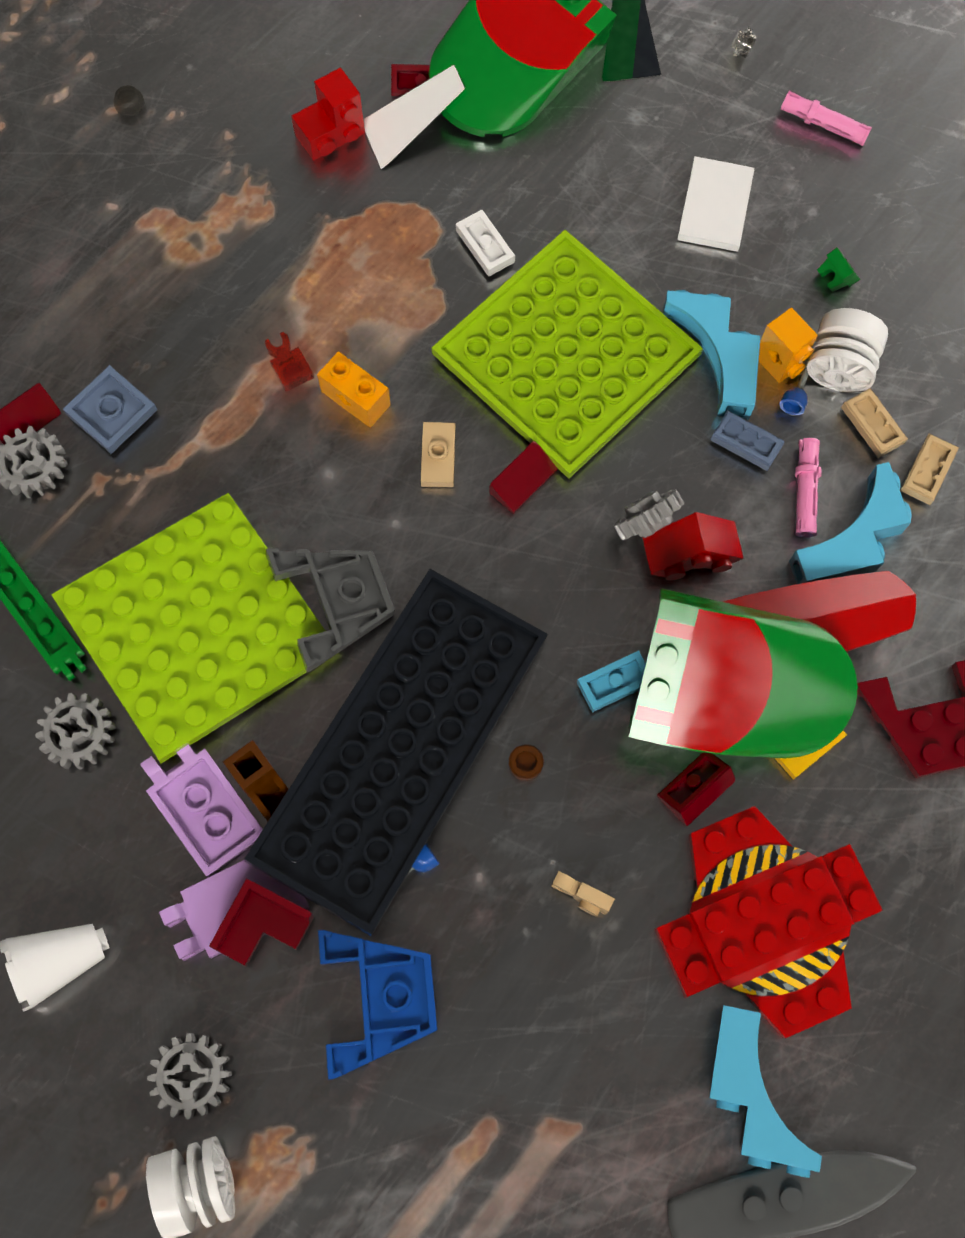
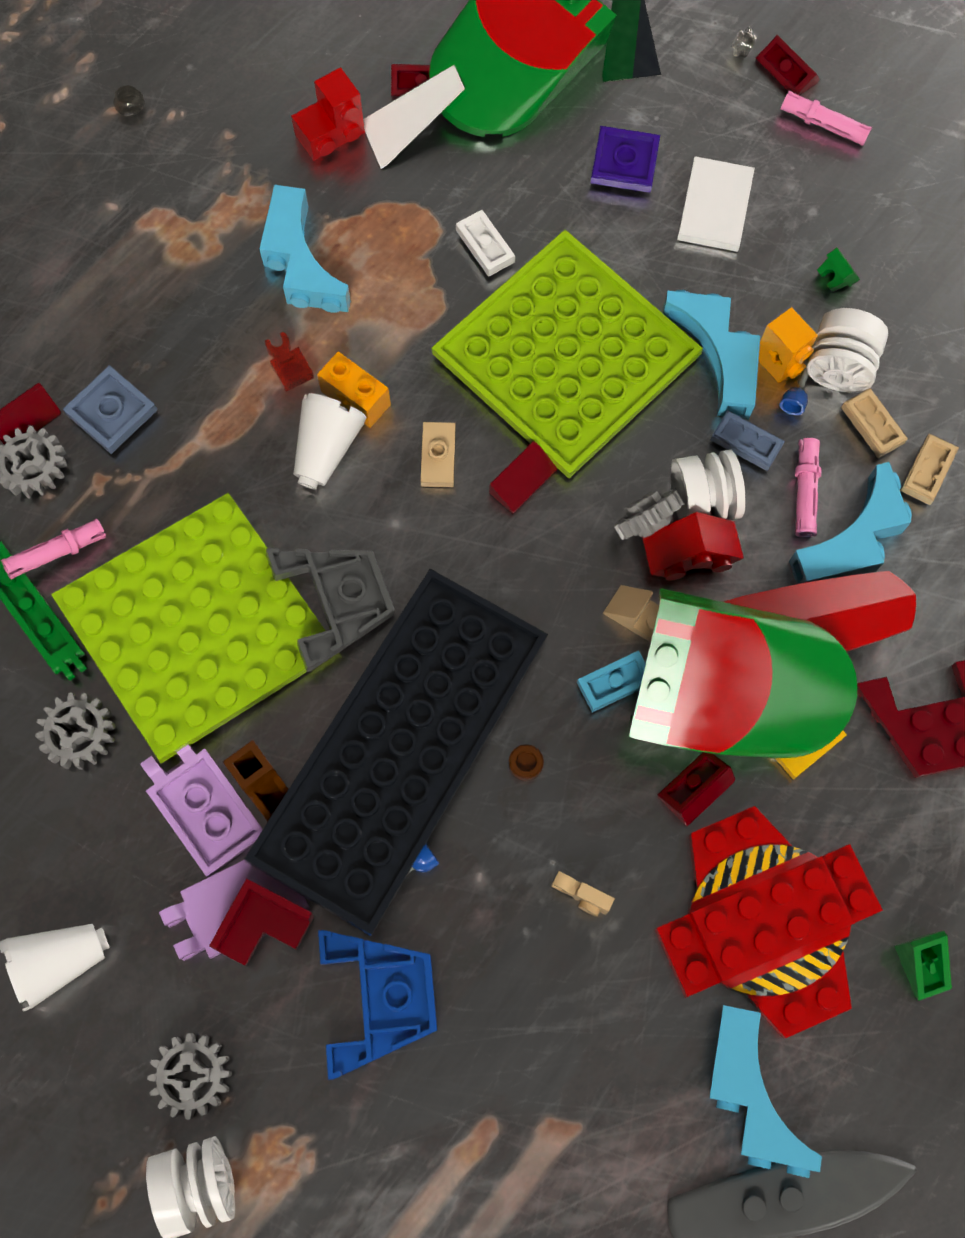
(68, 542): none -> bright pink pin
(285, 248): none -> medium azure arch
(323, 438): none -> white cone
(625, 159): none -> dark purple plate
(634, 610): none -> tan slope
(709, 488): none -> white wheel
(787, 67): none -> dark red slope
(926, 964): none -> green slope

